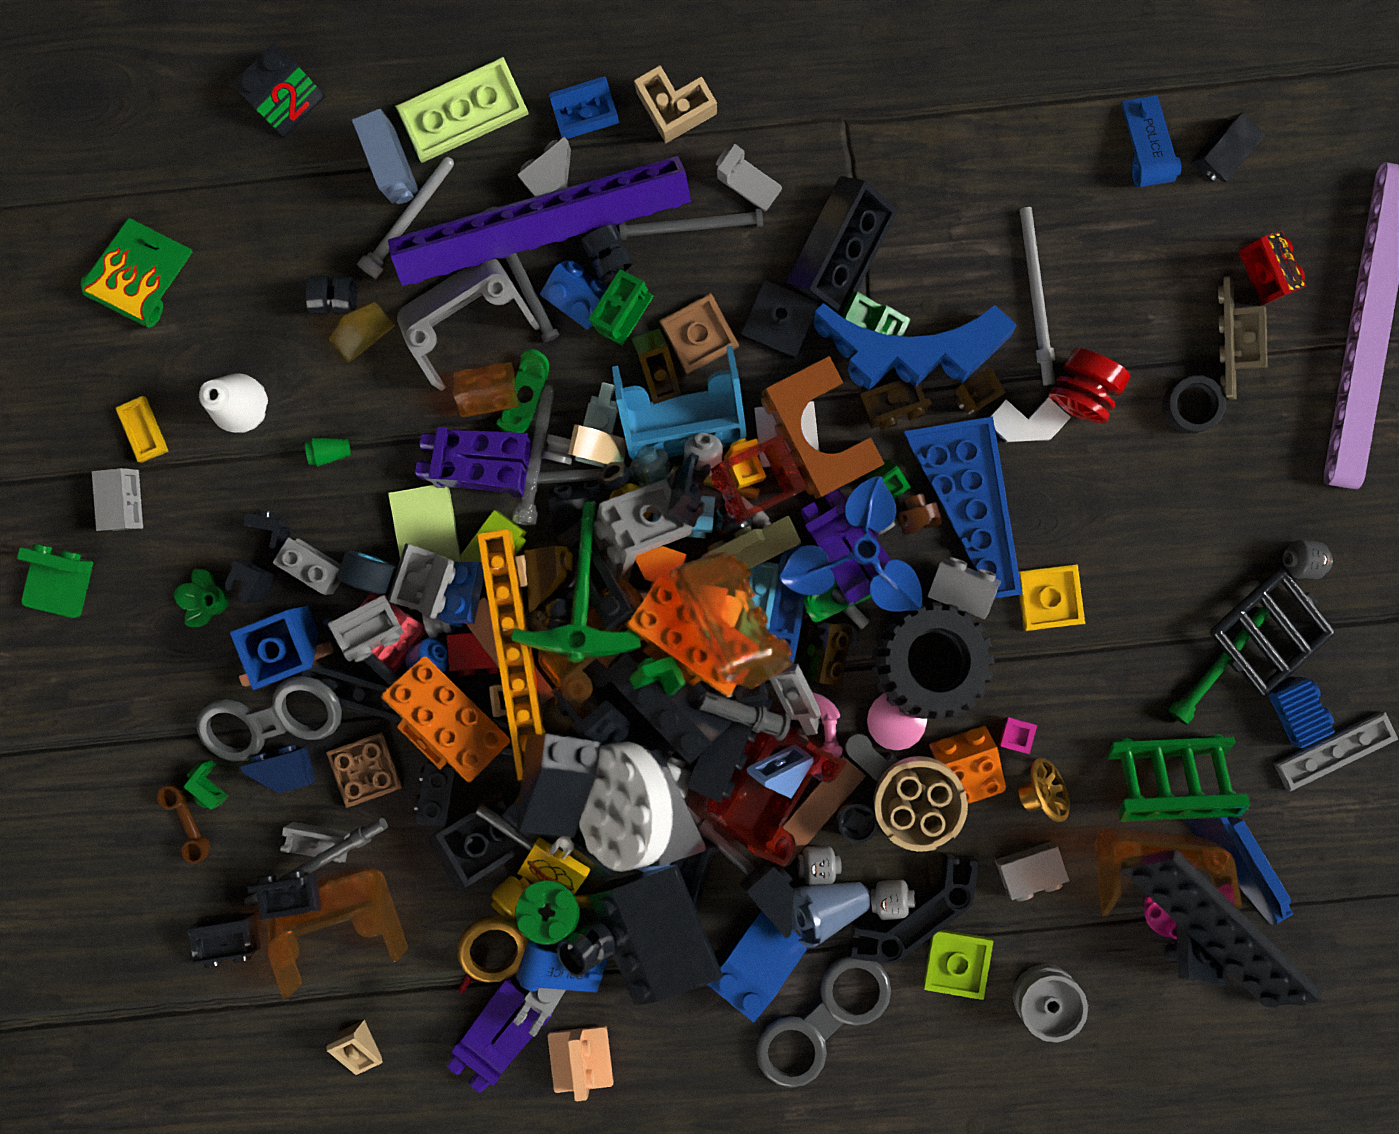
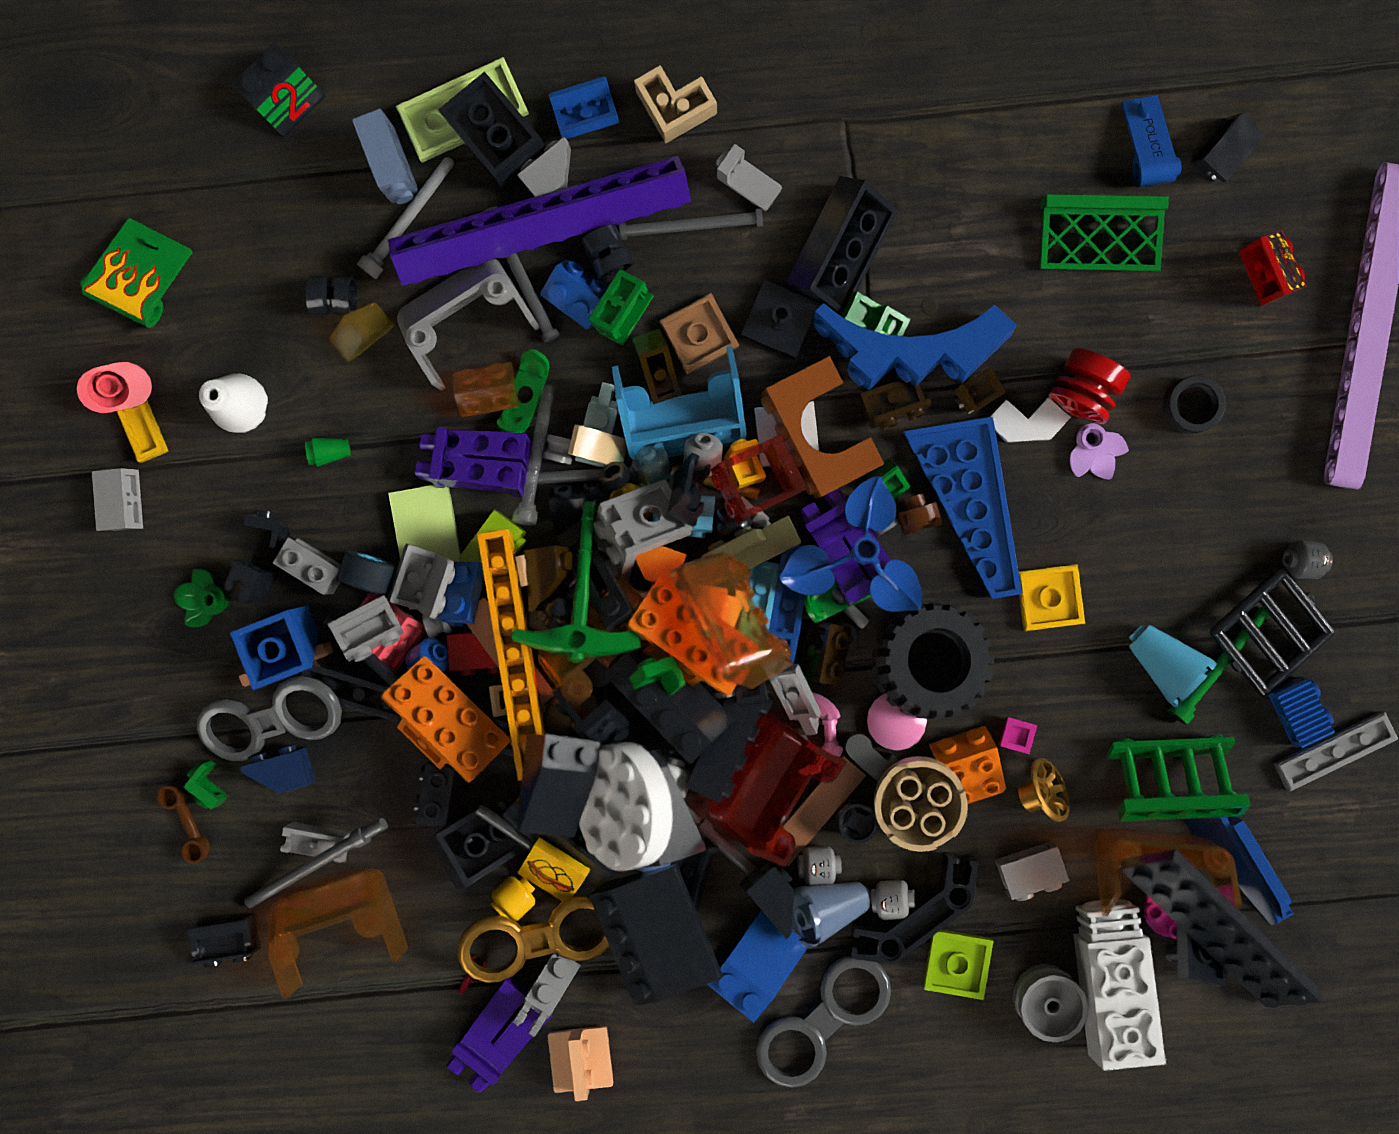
(55, 580): green bracket -> none
(114, 387): none -> coral piece
(286, 896): black bracket -> none
(355, 1048): tan slope -> none
(365, 769): medium nougat tile -> none
(492, 129): none -> black slope
(538, 897): green brick -> none
(543, 970): blue door -> none
(565, 843): white hand -> none
(585, 948): black wheel -> none
(756, 718): dark grey pin -> none
(783, 770): medium blue slope -> none
(964, 587): light grey hinge -> none
(1045, 353): light grey bar -> none
(1097, 456): none -> lavender plate
(1104, 206): none -> green fence
(1118, 987): none -> white piece
(1169, 662): none -> medium azure cone
(1244, 338): dark tan bracket -> none

